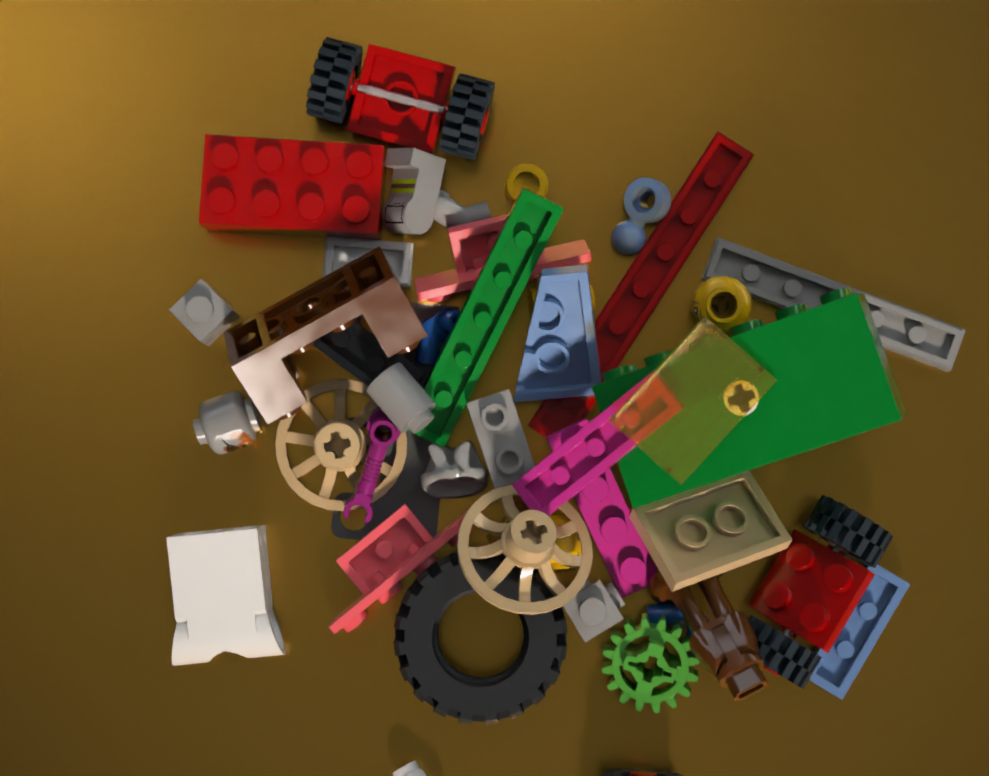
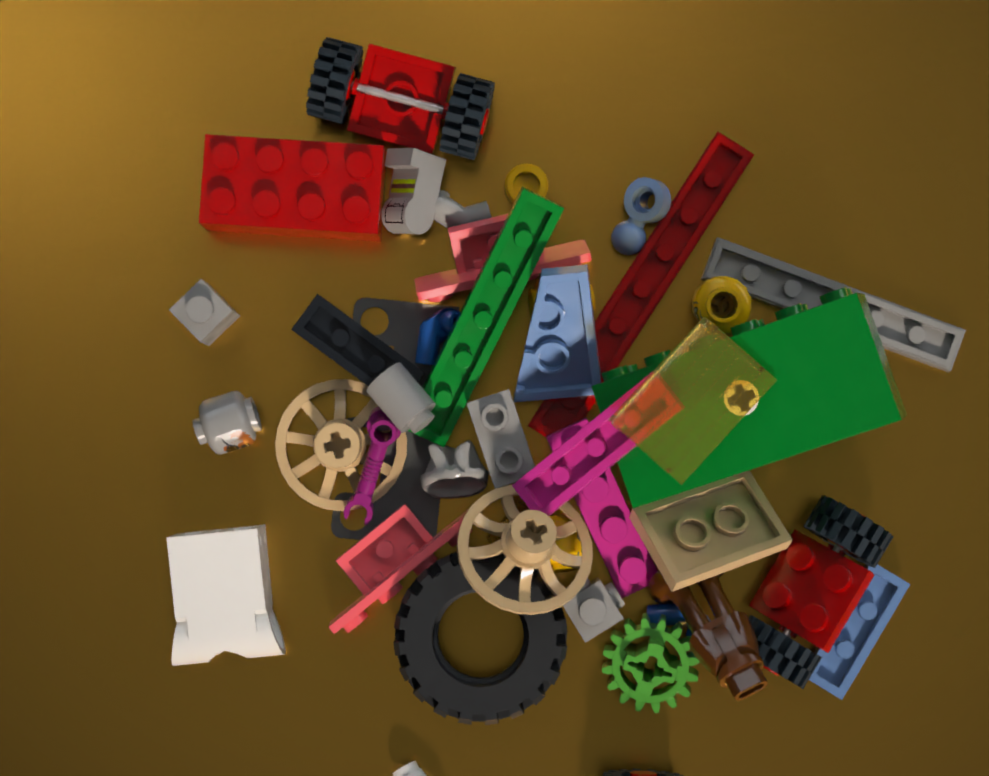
(263, 342): reddish brown plate -> none
(342, 251): white tile -> none

